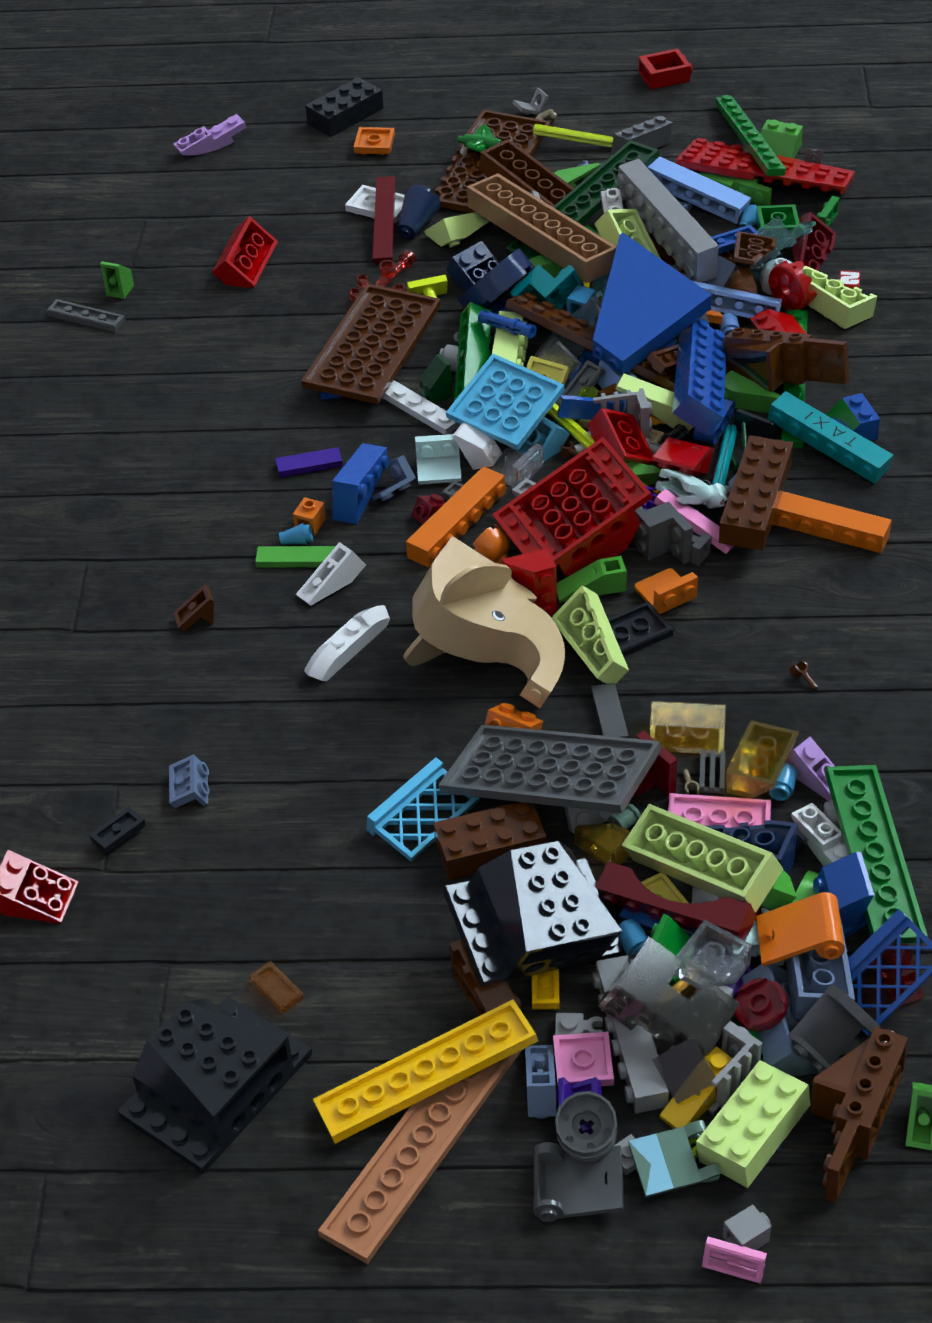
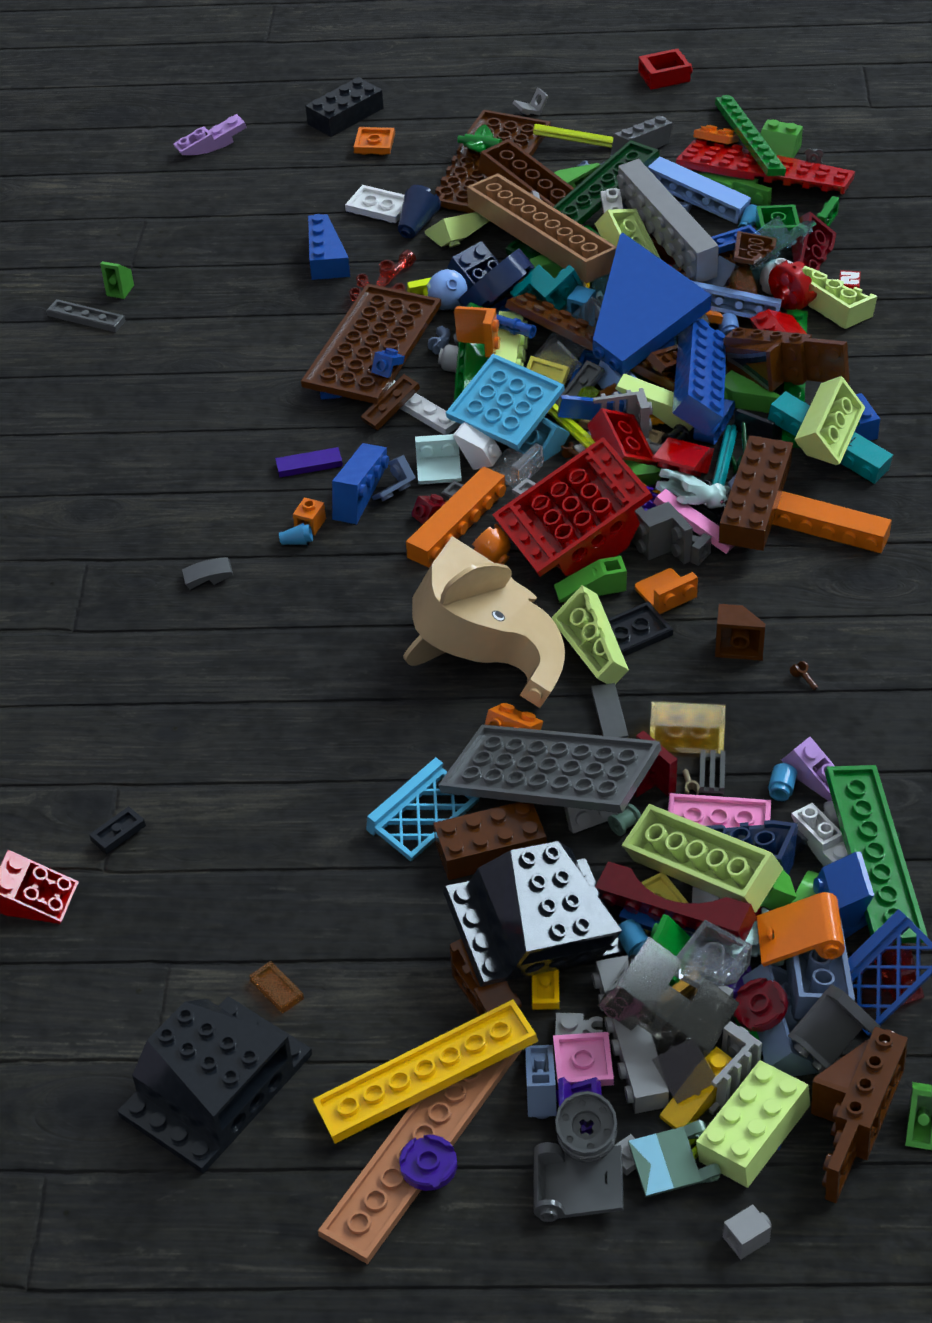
(188, 782): sand blue bracket -> none
(197, 606): reddish brown slope -> none
(213, 570): none -> dark grey slope
(245, 255): red slope -> none
(291, 556): bright green tile -> none
(326, 251): none -> blue wedge
(333, 574): white slope -> none
(347, 642): white brick -> none
(384, 219): dark red tile -> none
(384, 362): none -> blue bracket
(390, 402): none -> reddish brown plate
(428, 1162): none -> dark purple tile
(436, 380): dark green slope -> none
(437, 343): none -> sand blue piece
(448, 287): none -> light blue cylinder
(478, 326): none -> orange bracket
(537, 574): red slope -> none
(550, 114): dark tan arm -> none
(602, 841): clear yellow slope -> none
(711, 133): none -> orange plate
(735, 1256): bright pink tile -> none
(739, 633): none -> reddish brown slope
(759, 759): clear yellow slope -> none
(830, 421): none -> yellowish green slope

